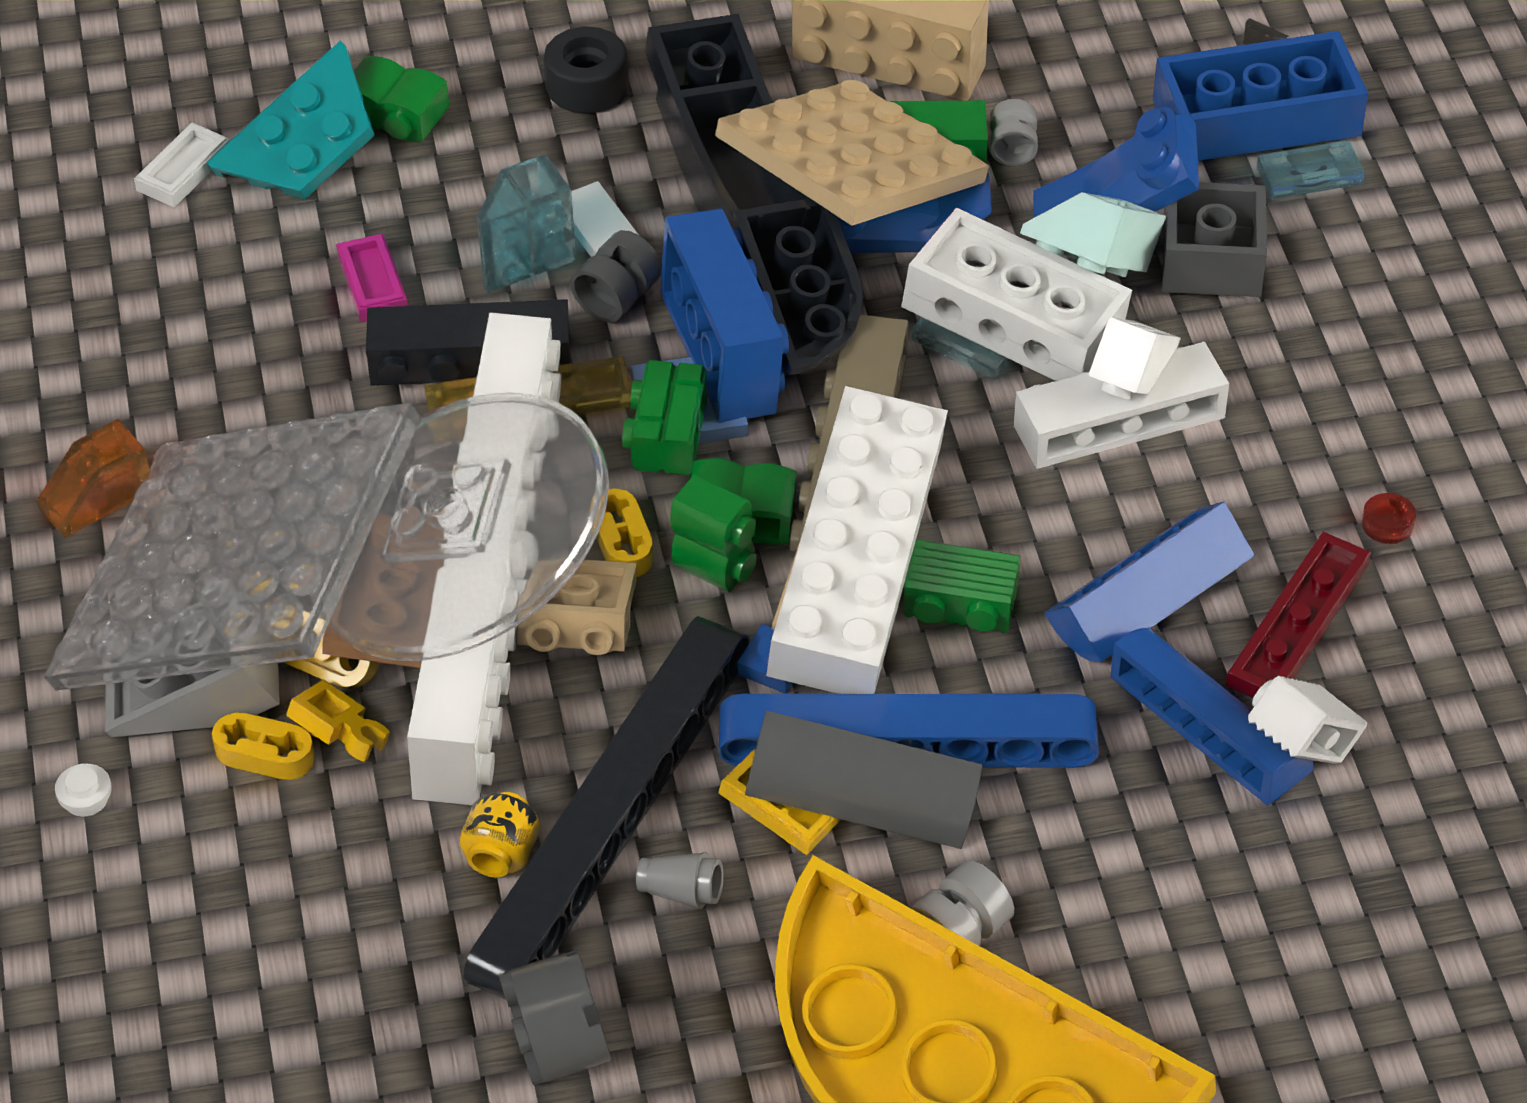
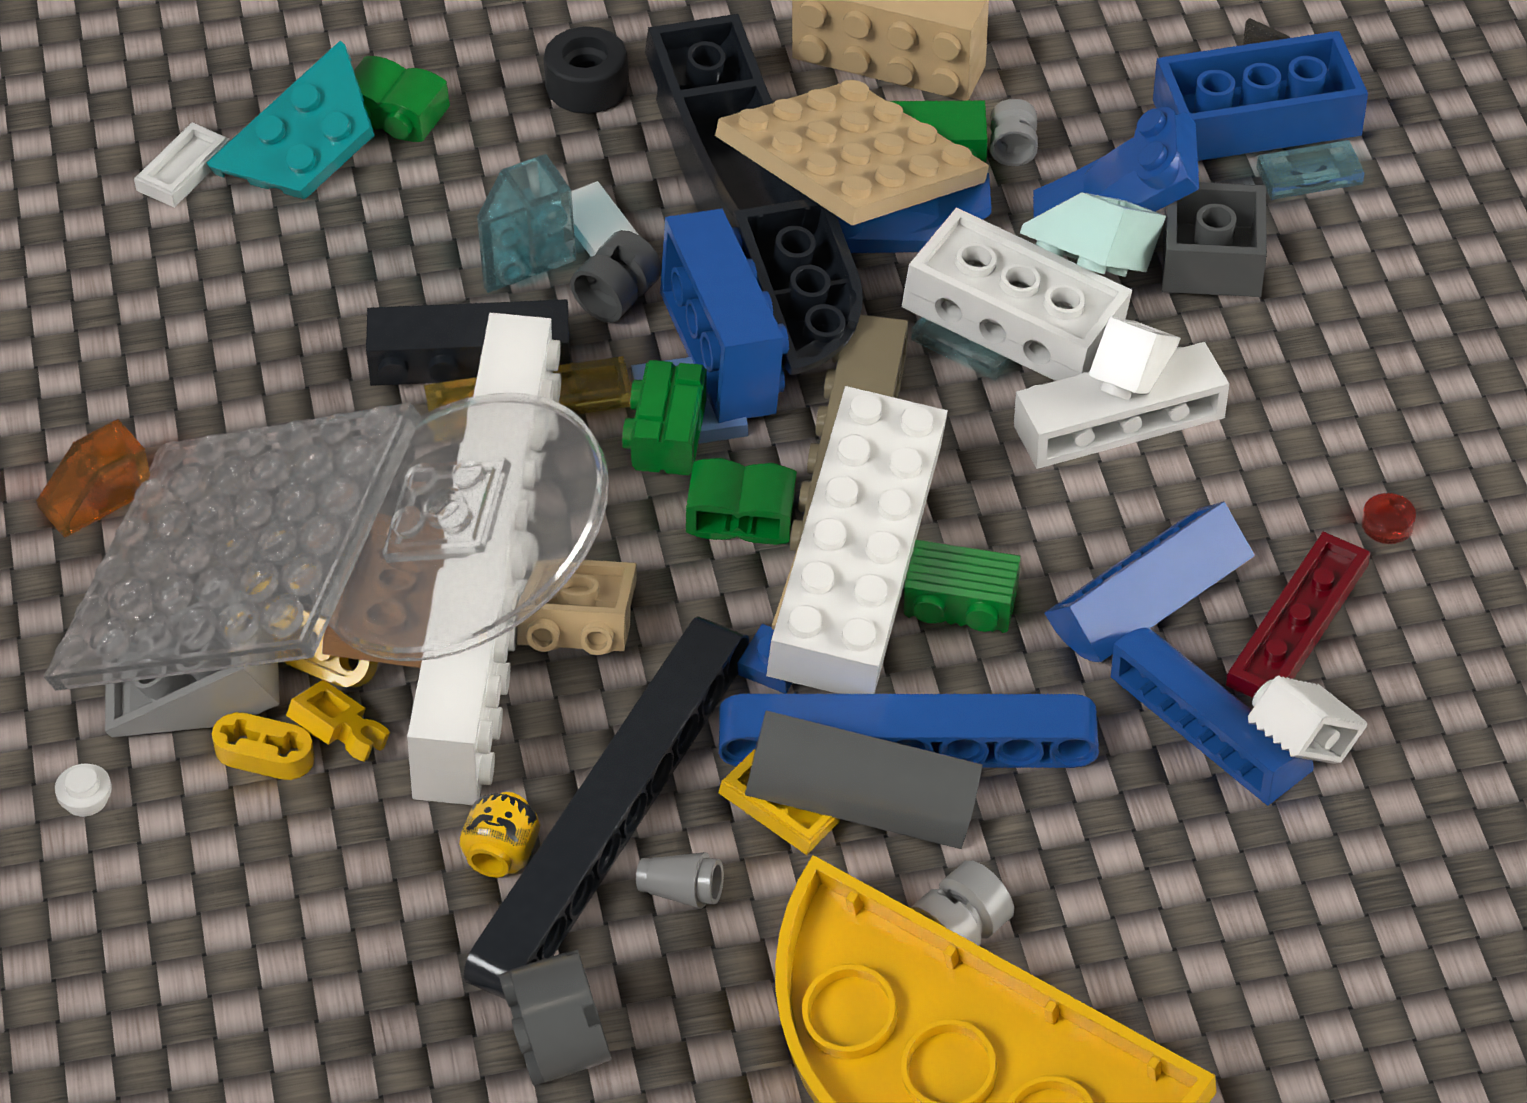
(370, 274): dark pink tile -> none
(630, 530): yellow beam -> none
(712, 534): green brick -> none

